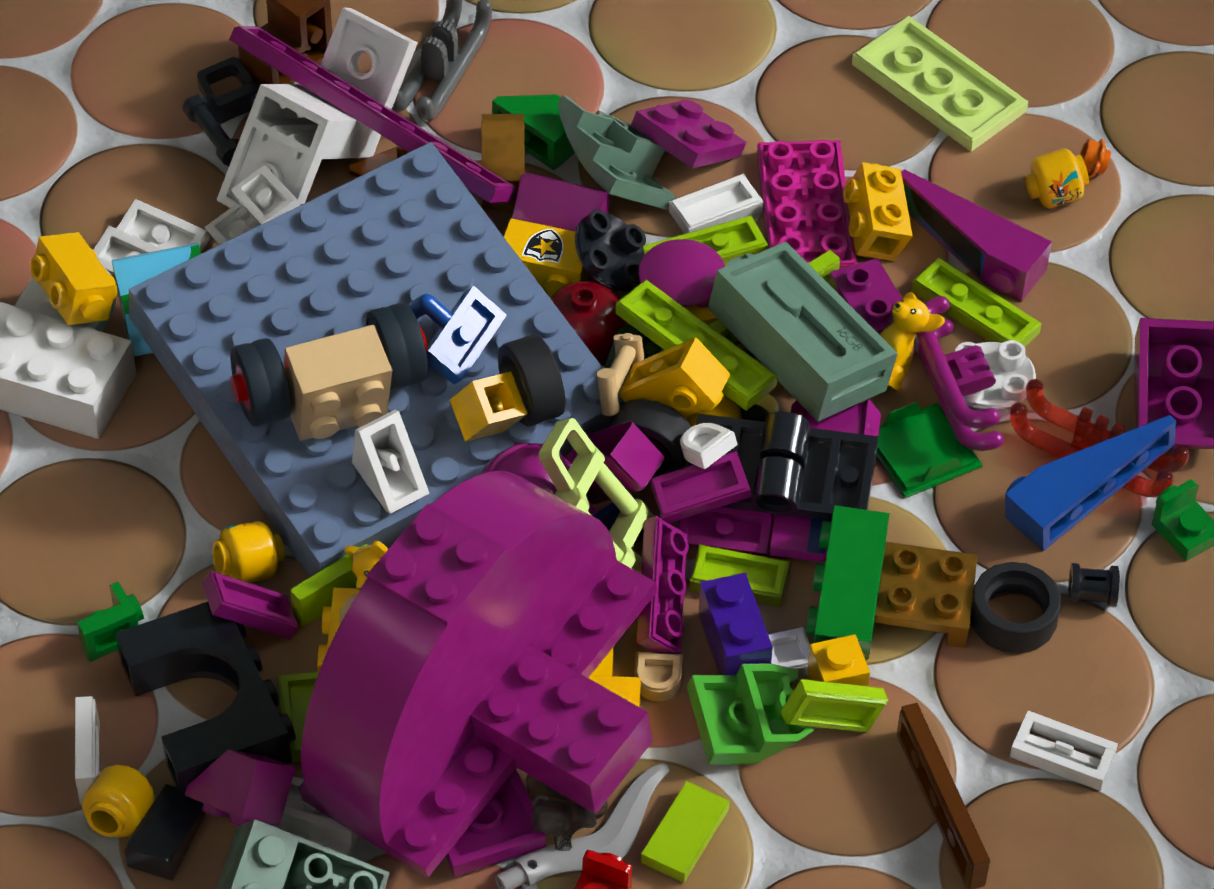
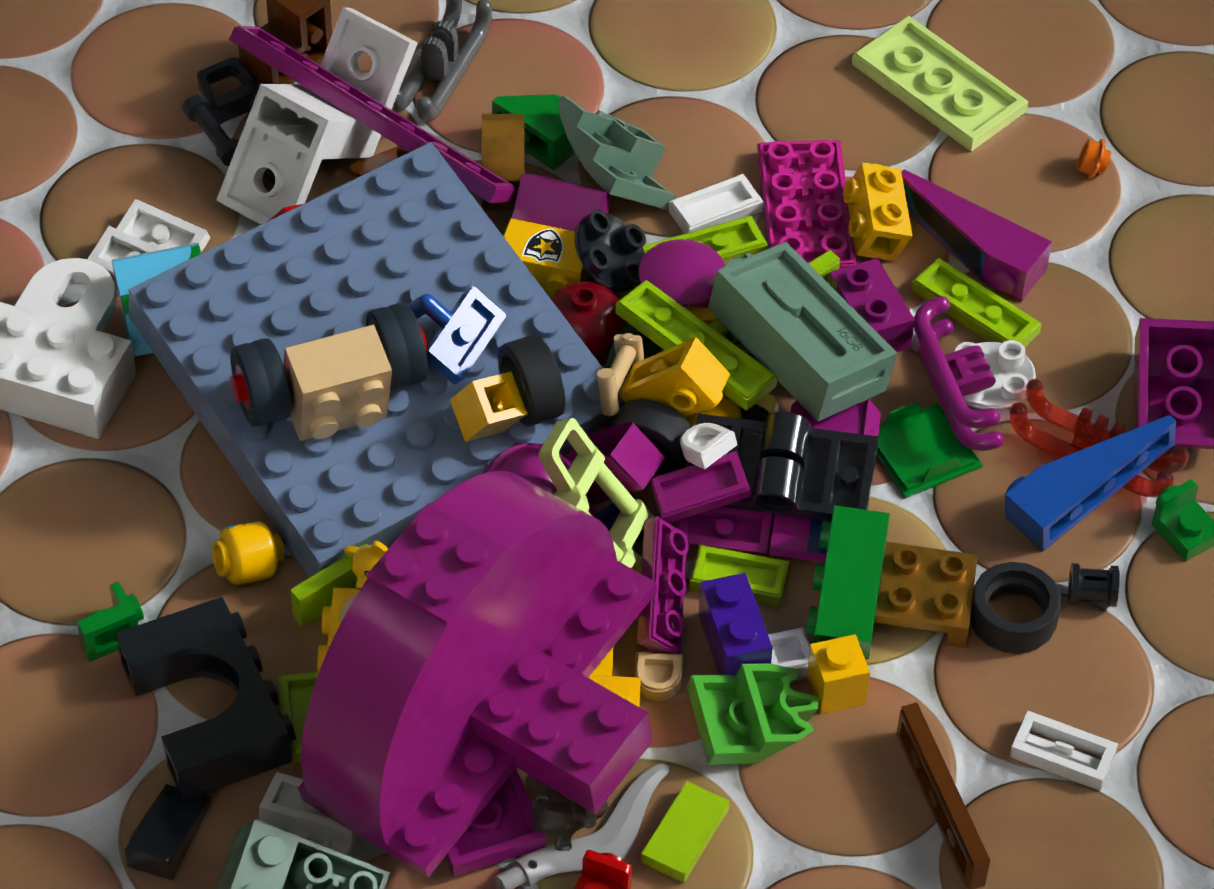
(73, 278): yellow brick -> none
(86, 744): white tile -> none
(117, 801): yellow head -> none
(245, 787): magenta slope -> none
(250, 605): magenta tile -> none
(260, 200): white slope -> none
(388, 462): white slope -> none
(689, 133): magenta plate -> none
(834, 705): lime tile -> none
(909, 318): yellow animal -> none
(1057, 178): yellow head -> none

